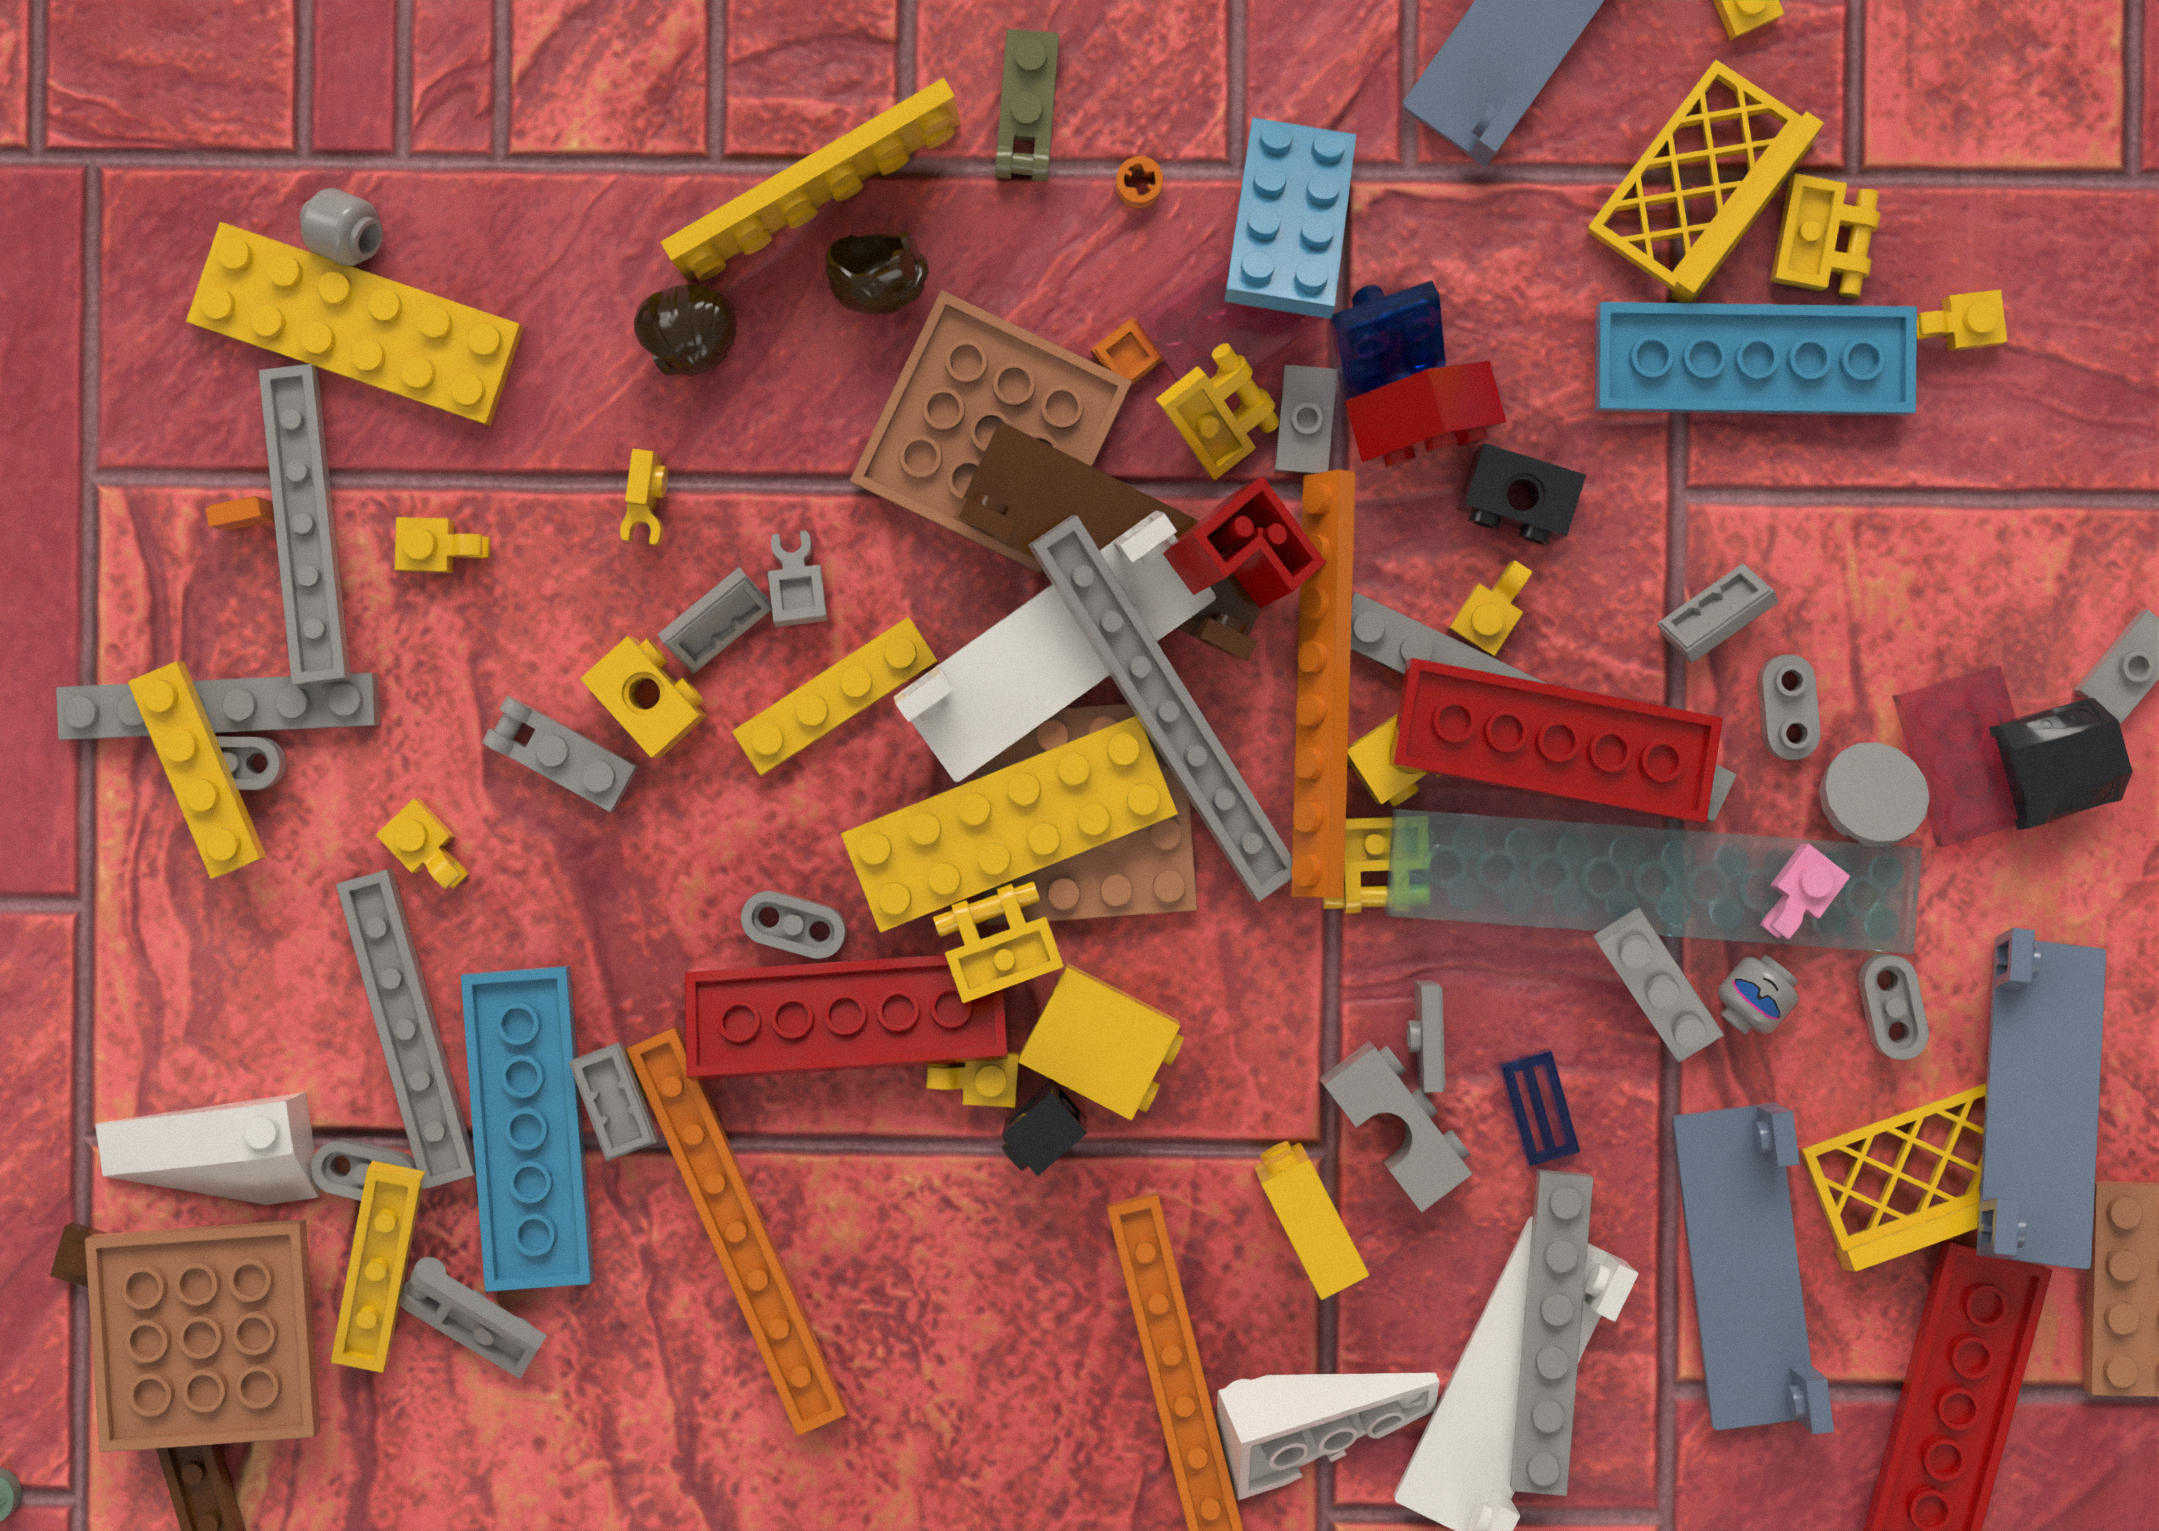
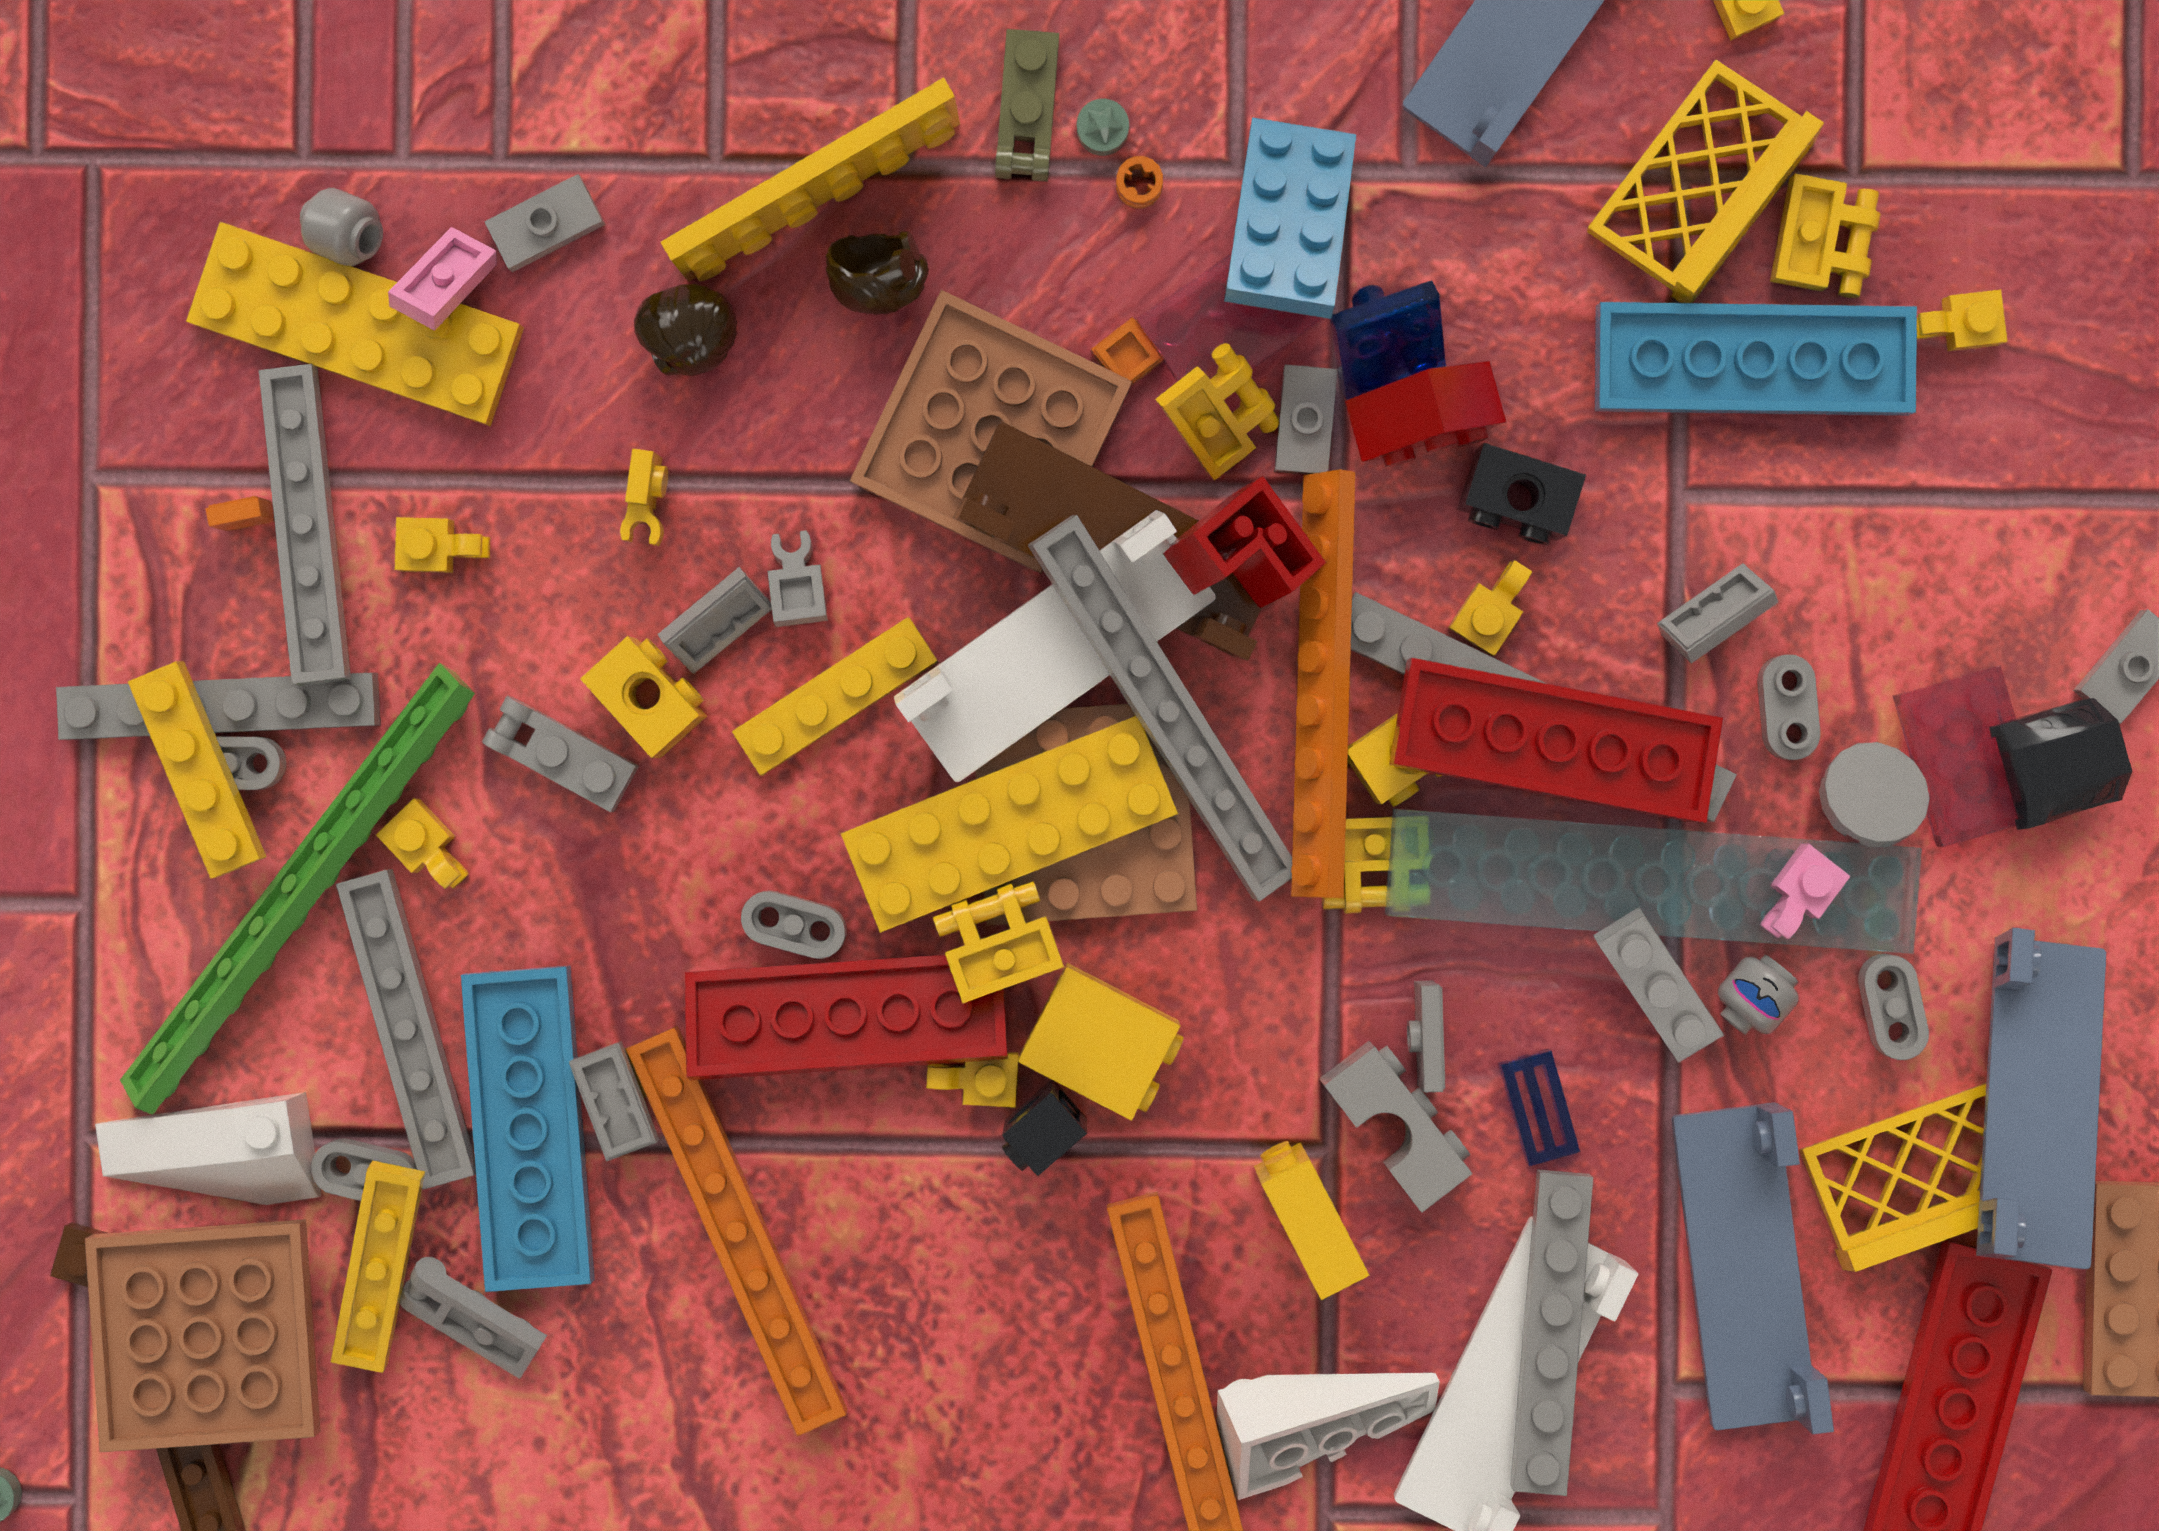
(296, 889): none -> bright green plate
(442, 278): none -> bright pink plate
(544, 223): none -> light grey plate
(1102, 127): none -> sand green tile

